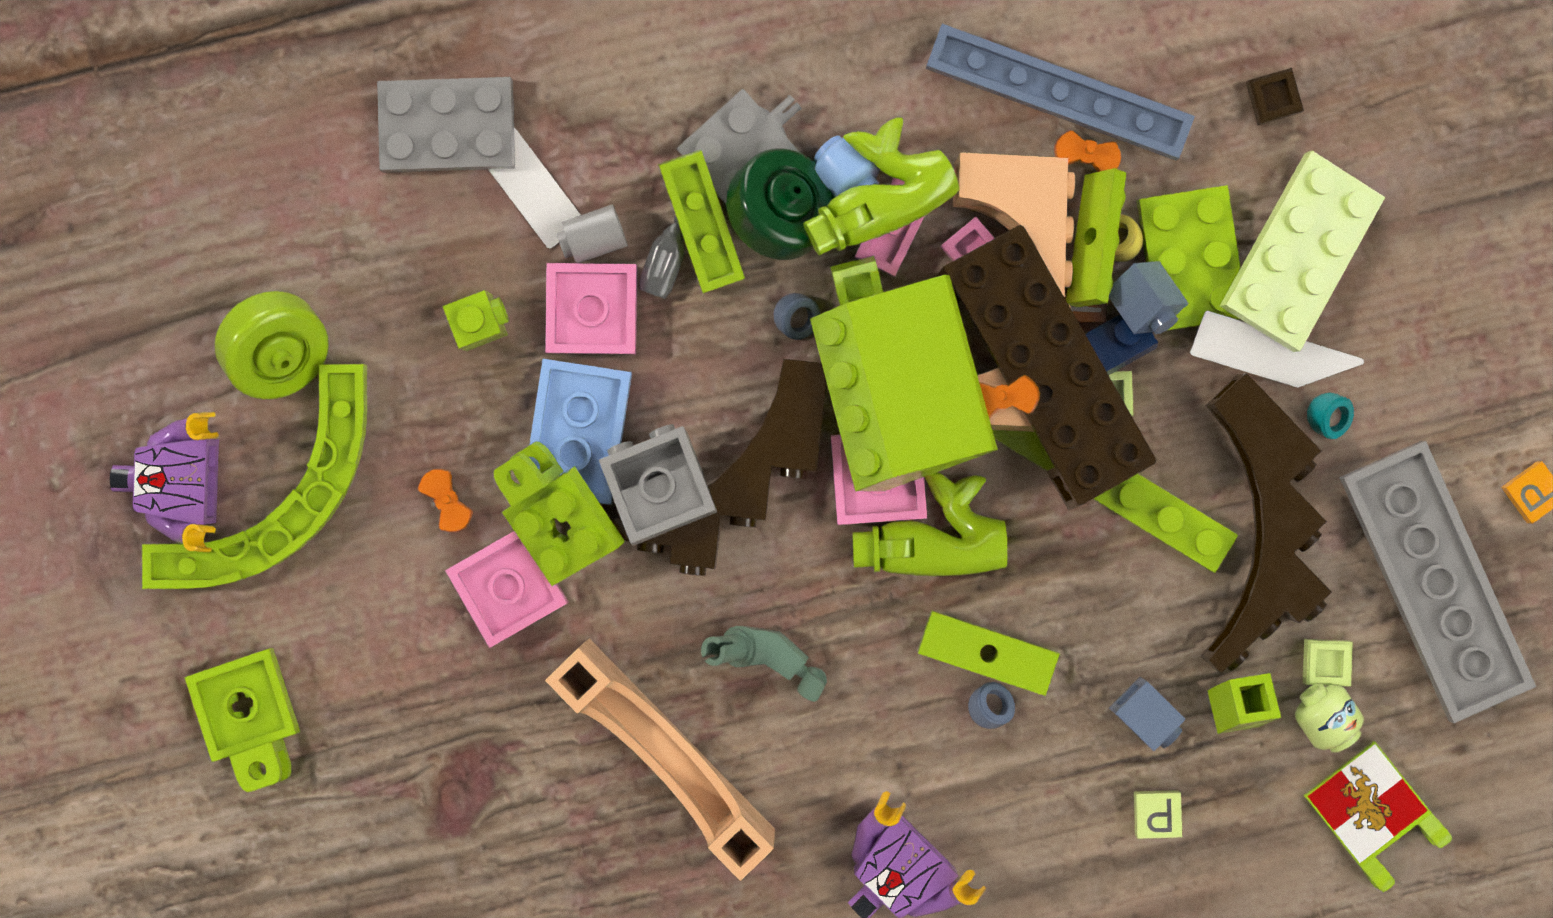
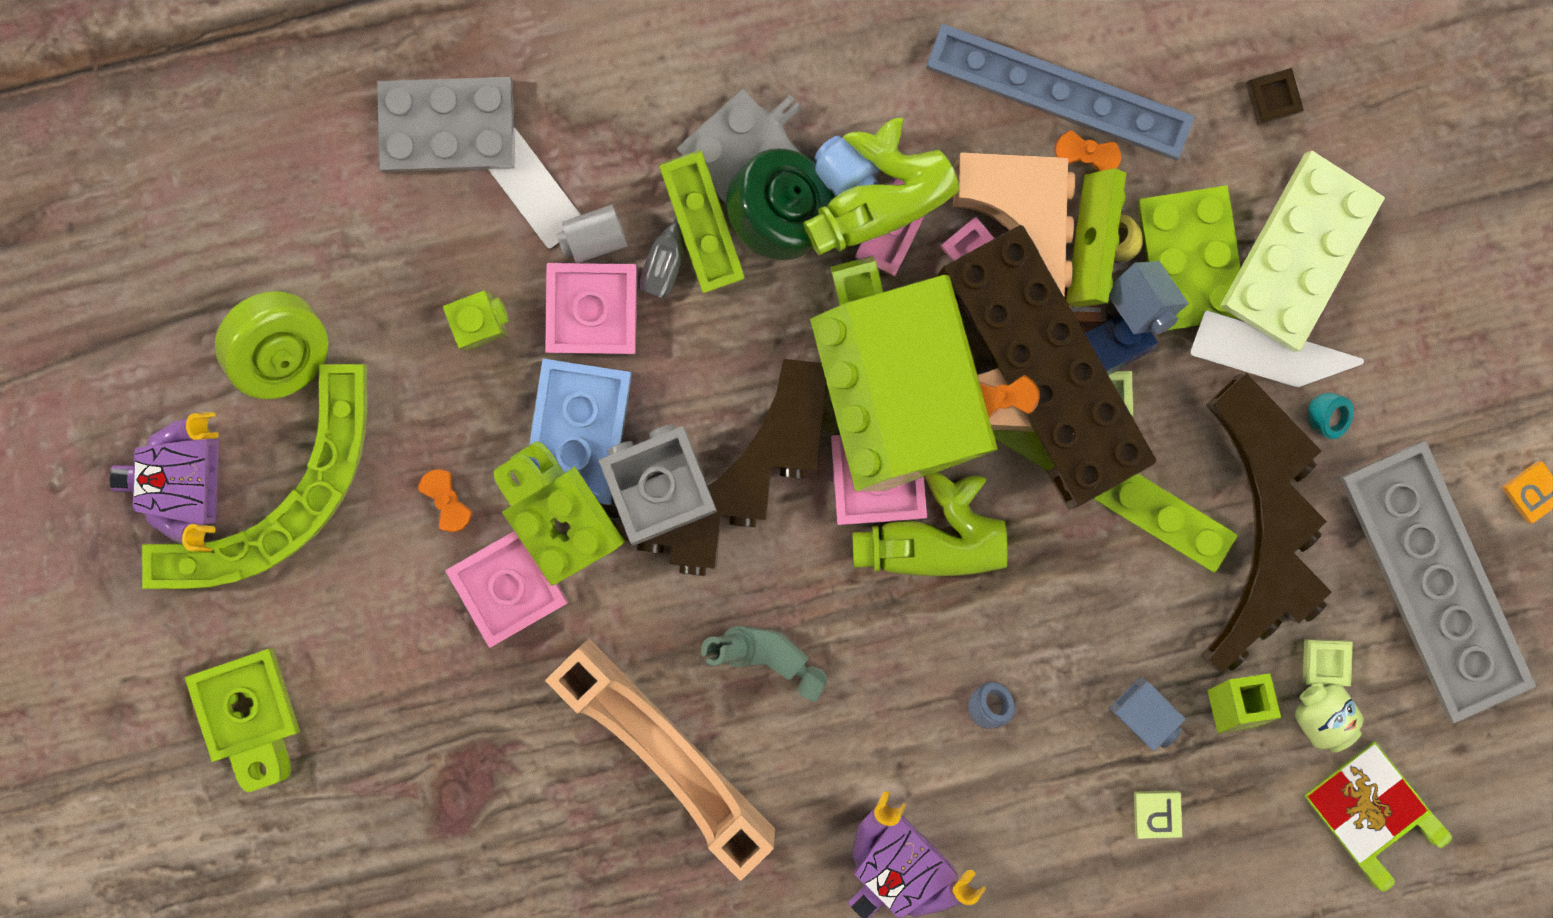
(786, 307): sand blue piece -> none
(1014, 659): lime tile -> none

